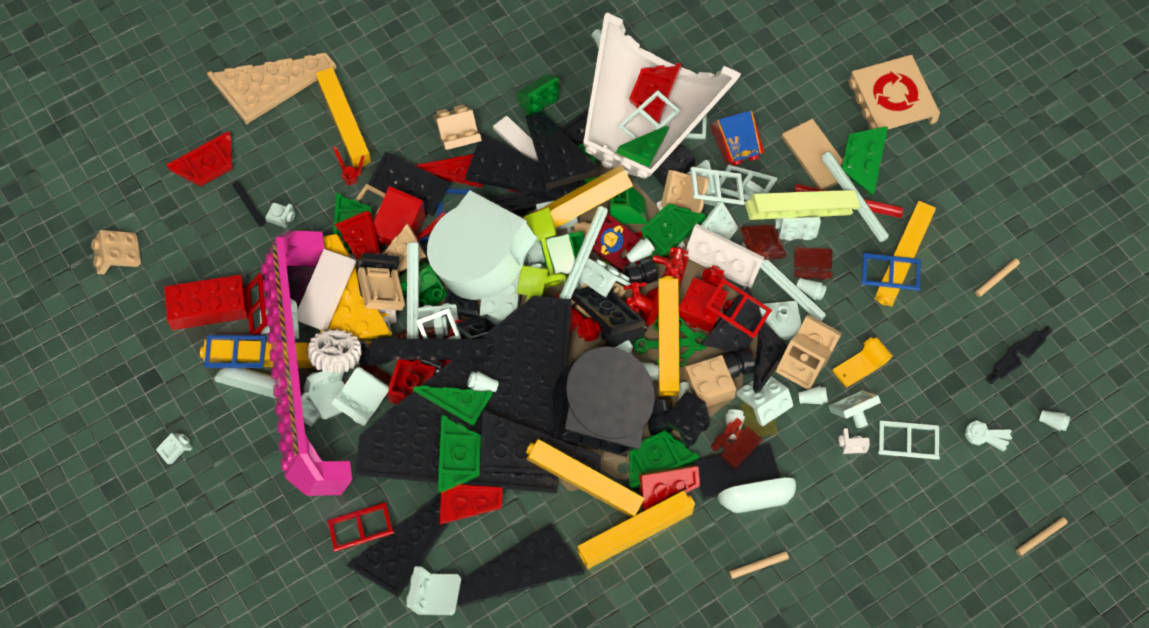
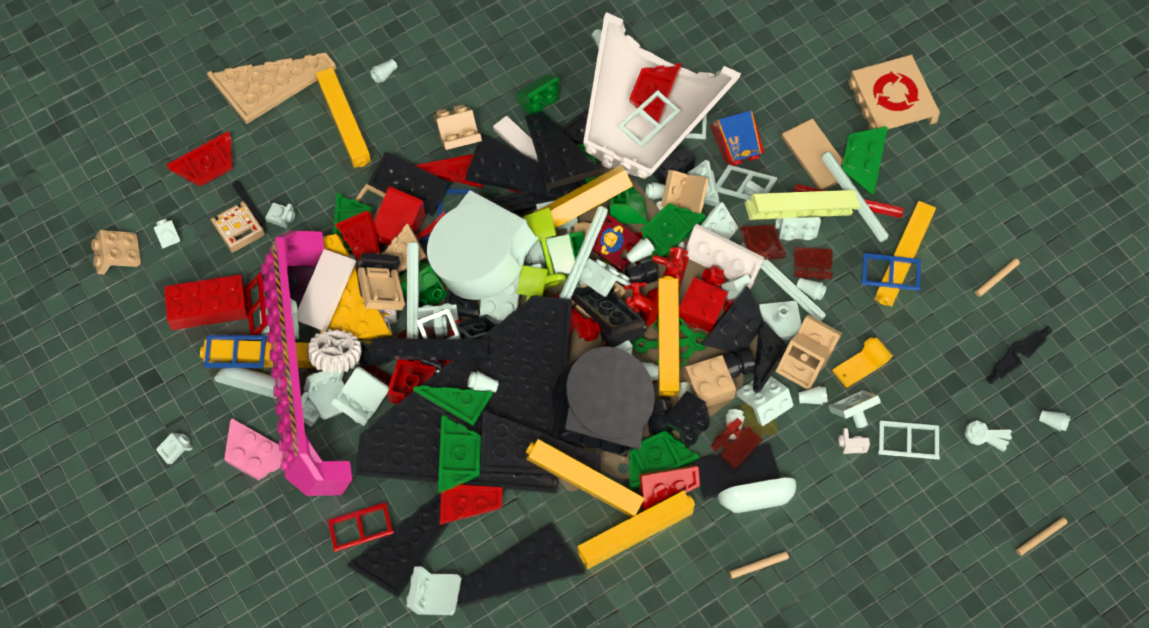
(166, 233): none -> light aqua bracket
(235, 222): none -> tan container
(251, 451): none -> bright pink wing
(349, 174): red plant -> none
(382, 71): none -> light aqua cone
(644, 147): green wing -> none
(654, 190): none -> light aqua cone
(716, 173): light aqua window -> none
(731, 320): red window -> none
(735, 285): none -> light aqua bracket

